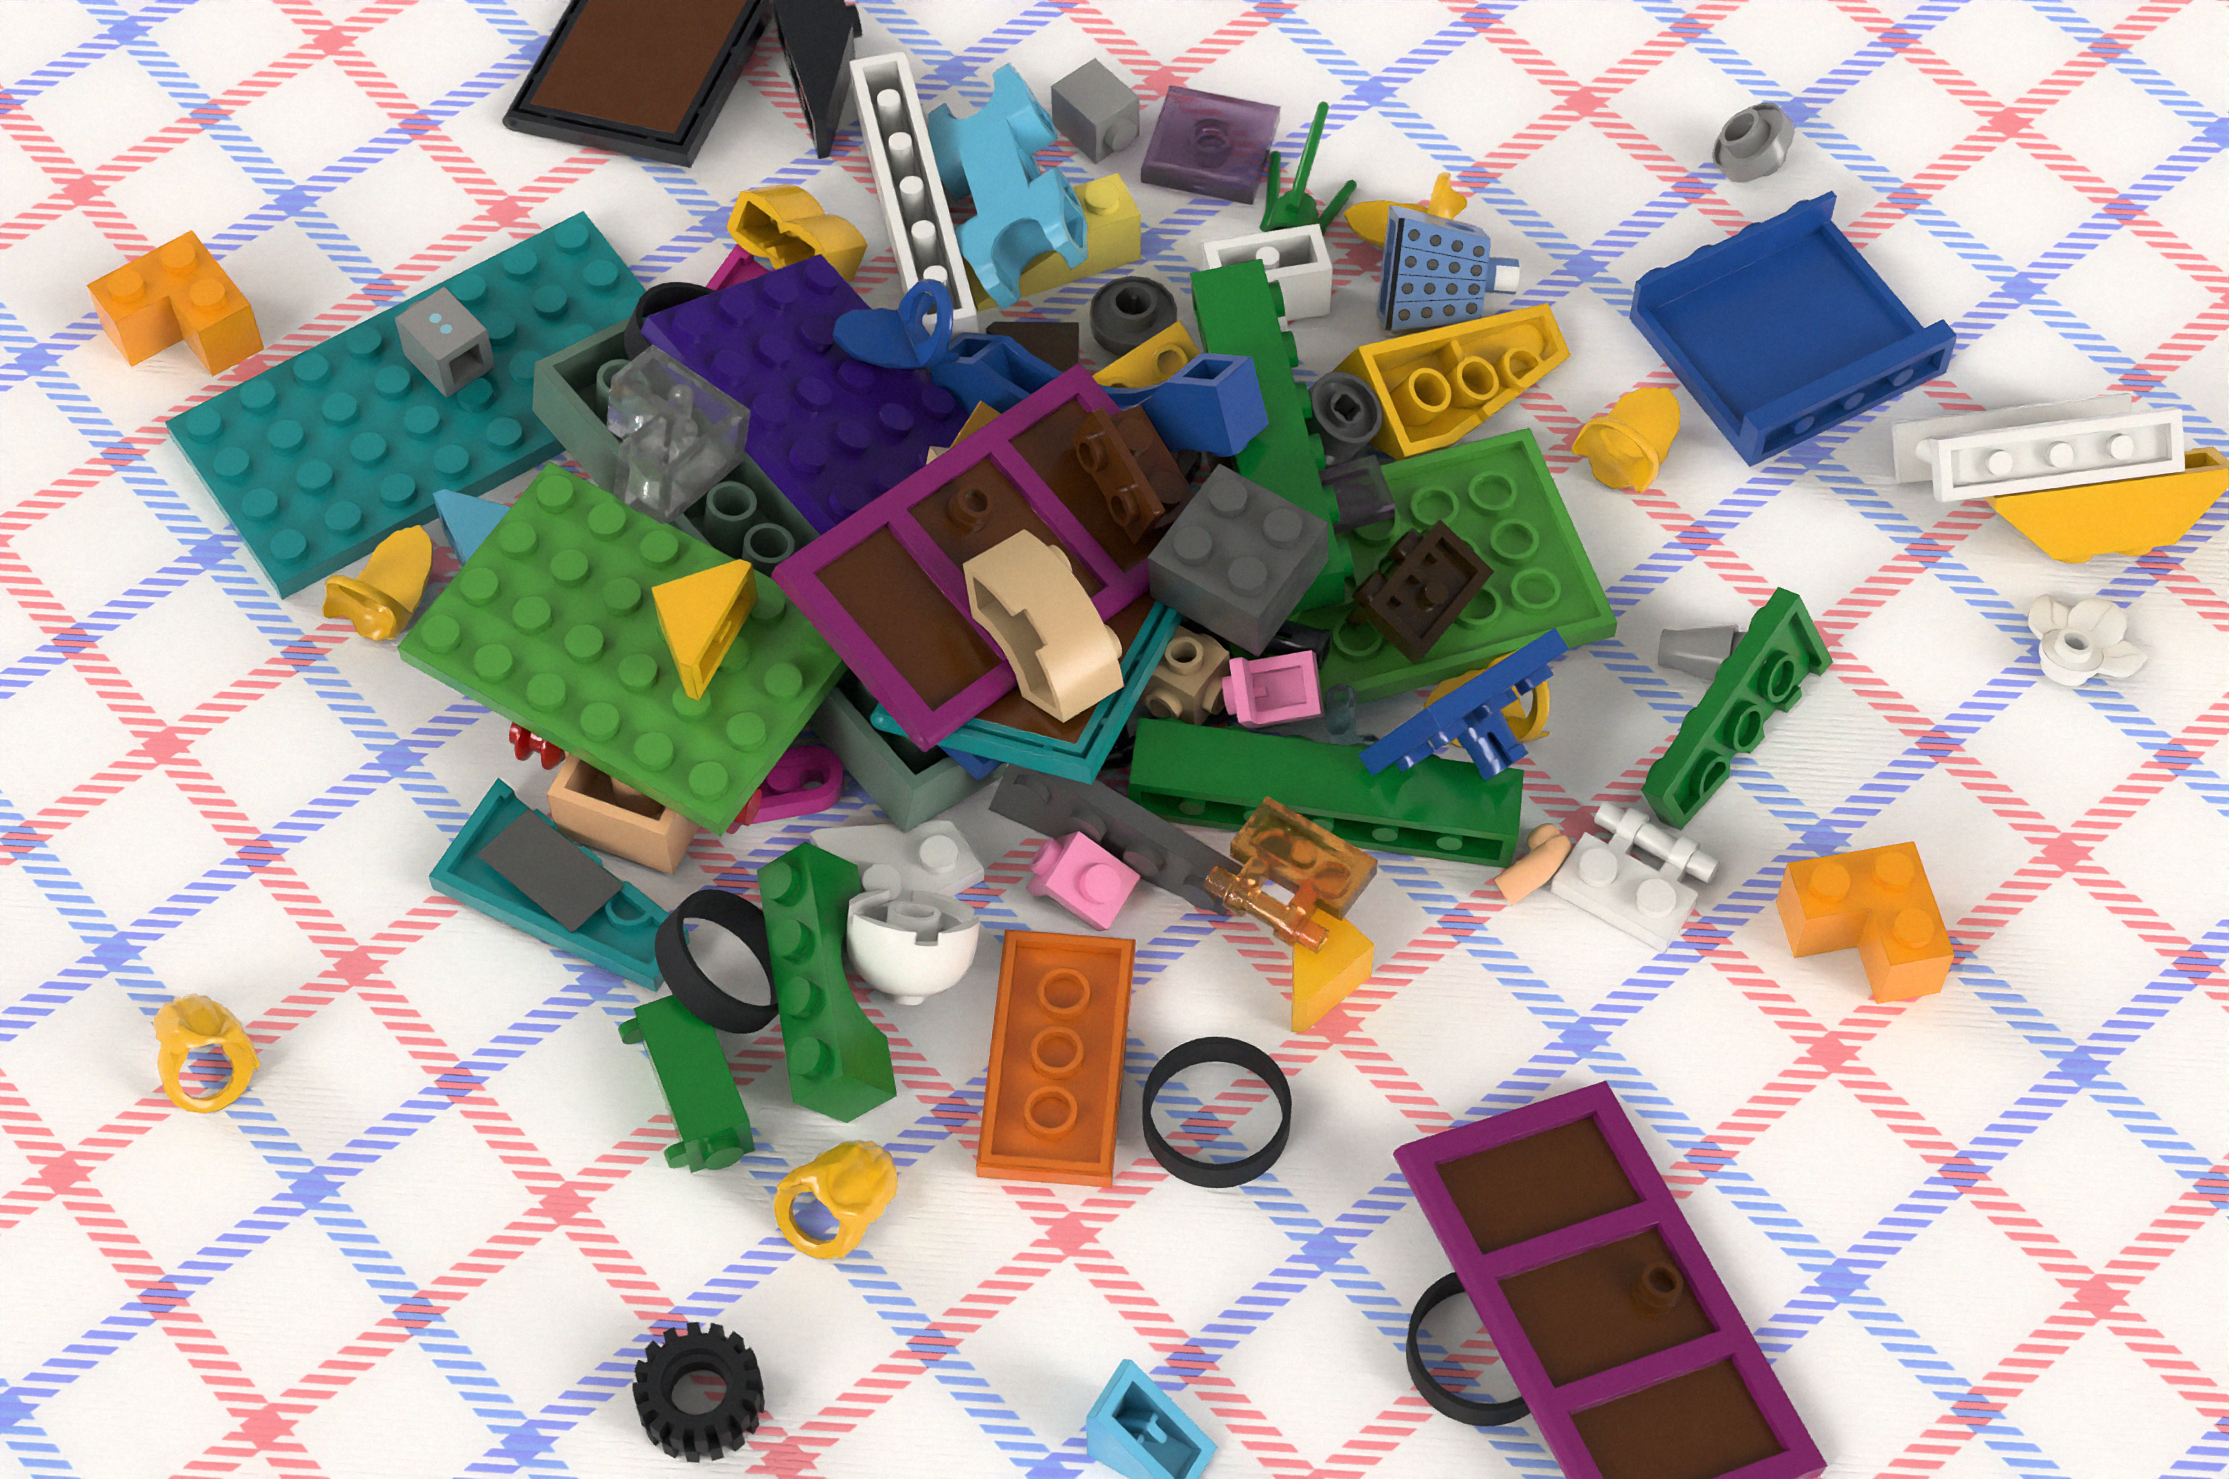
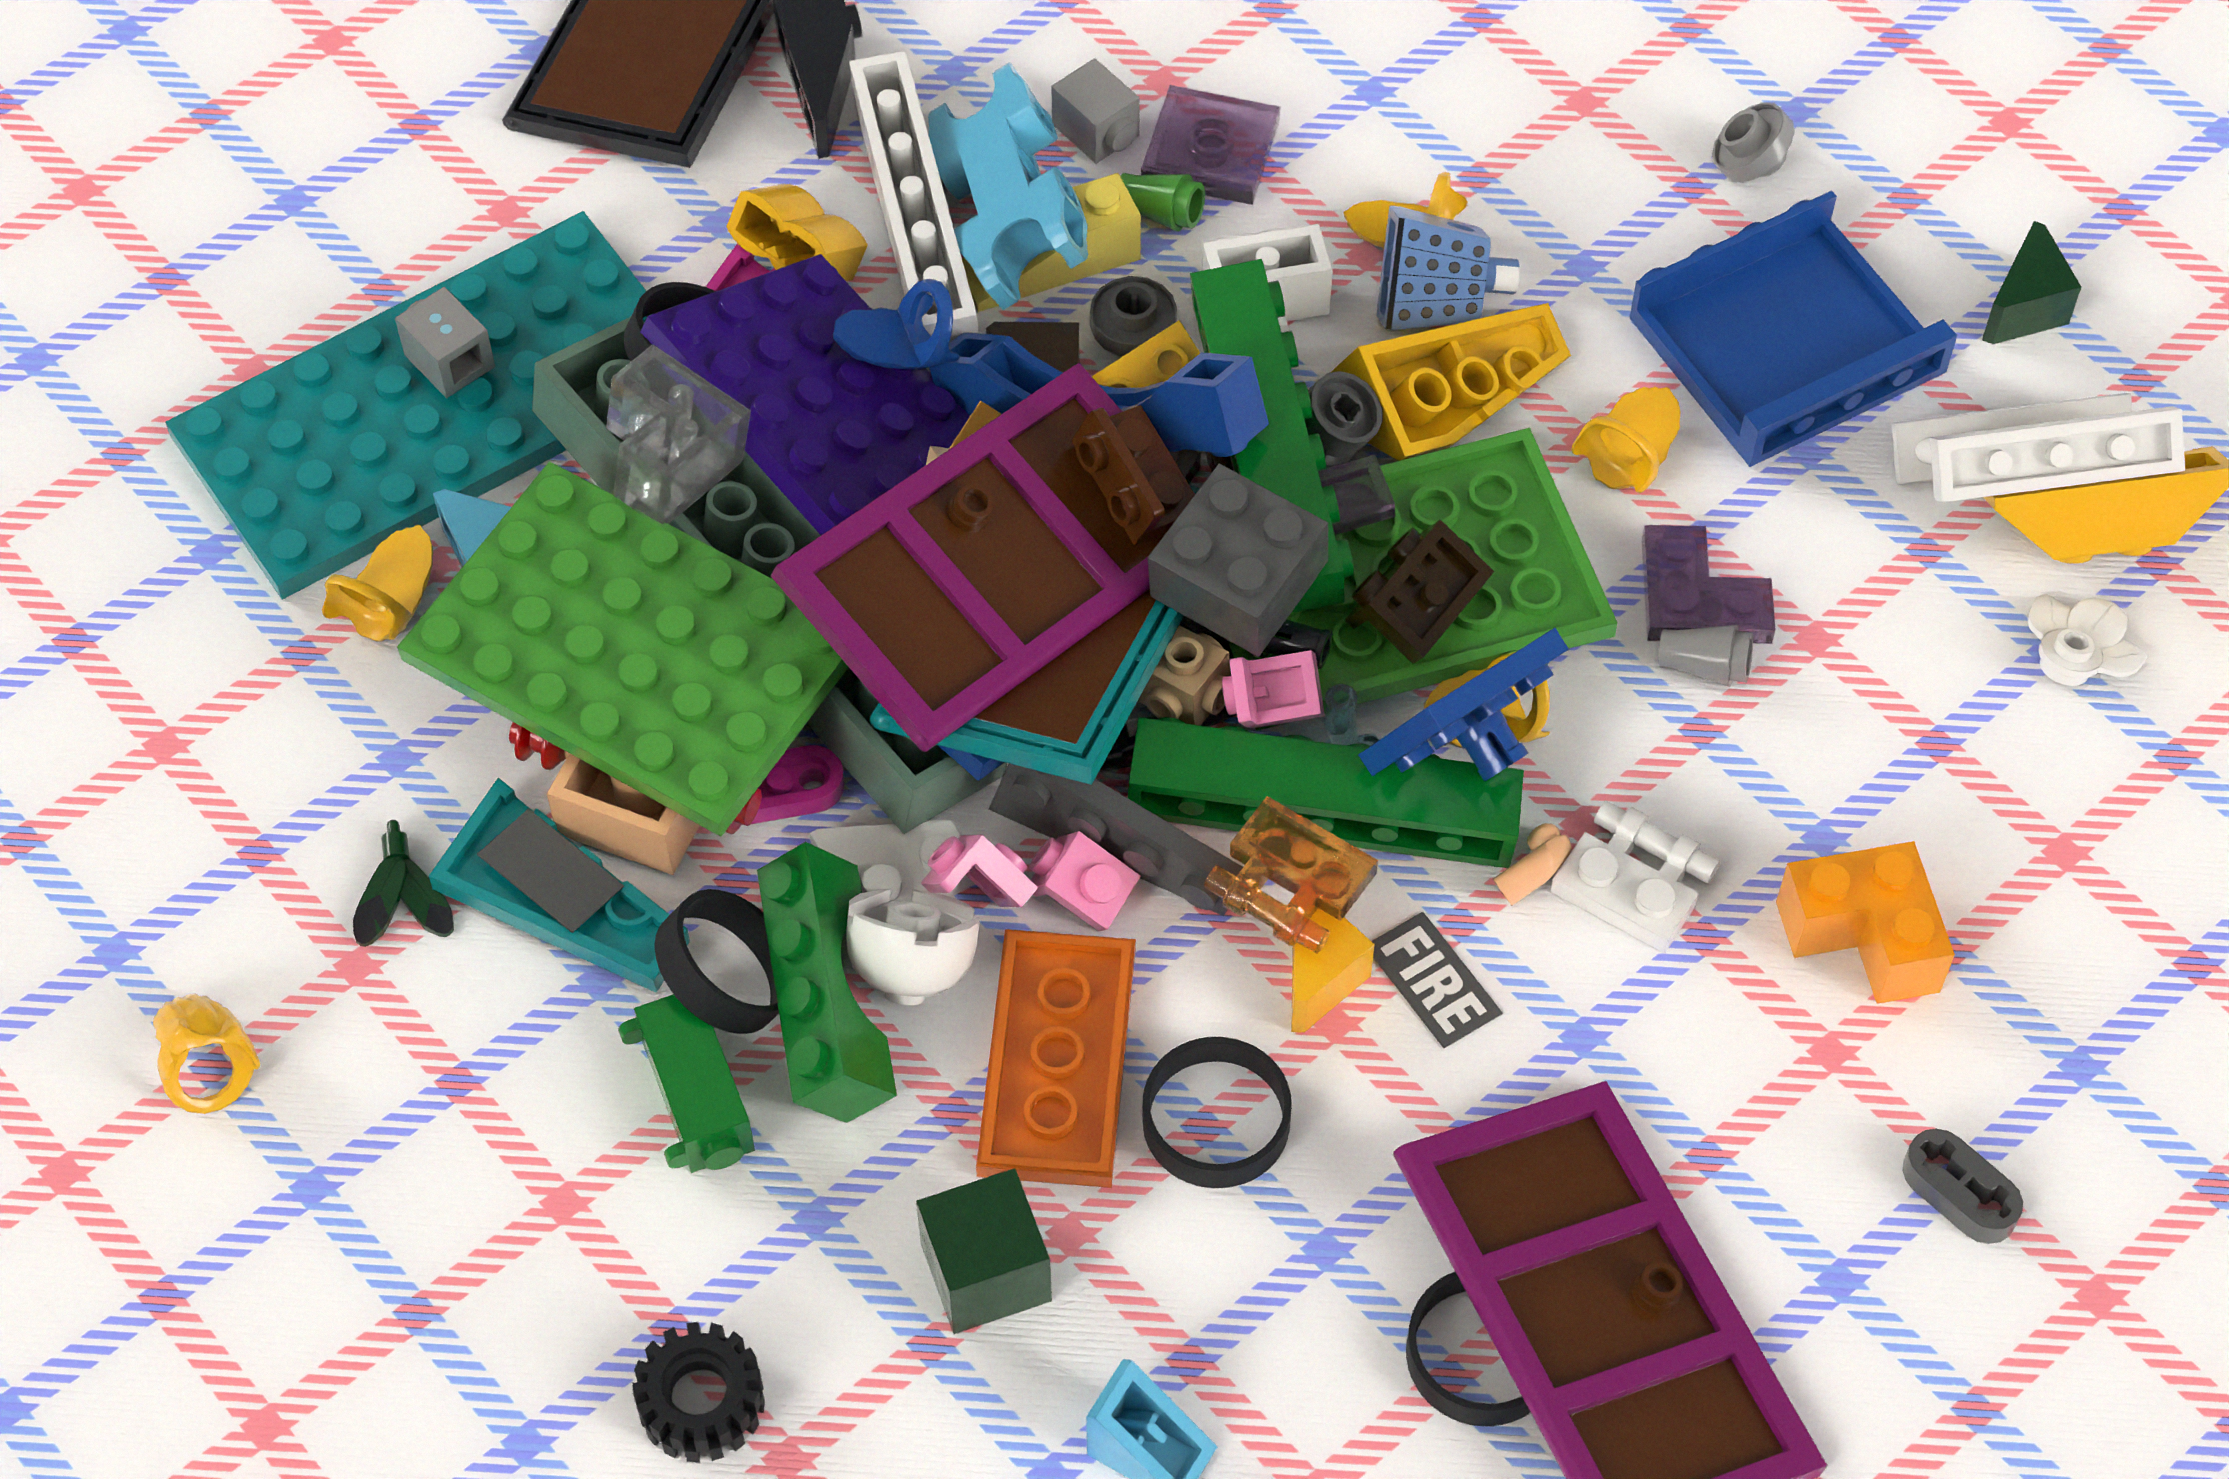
(176, 297): light orange brick -> none
(396, 879): none -> dark green piece
(703, 619): yellow slope -> none
(852, 1182): yellow piece -> none
(984, 1250): none -> dark green head
(992, 868): none -> bright pink bracket
(1044, 625): tan brick -> none
(1167, 198): none -> bright green cone
(1296, 206): green plant -> none
(1434, 980): none -> dark grey sticker
(1685, 597): none -> clear purple plate
(1730, 718): green wing -> none
(1962, 1186): none -> dark grey beam
(2036, 291): none -> dark green slope

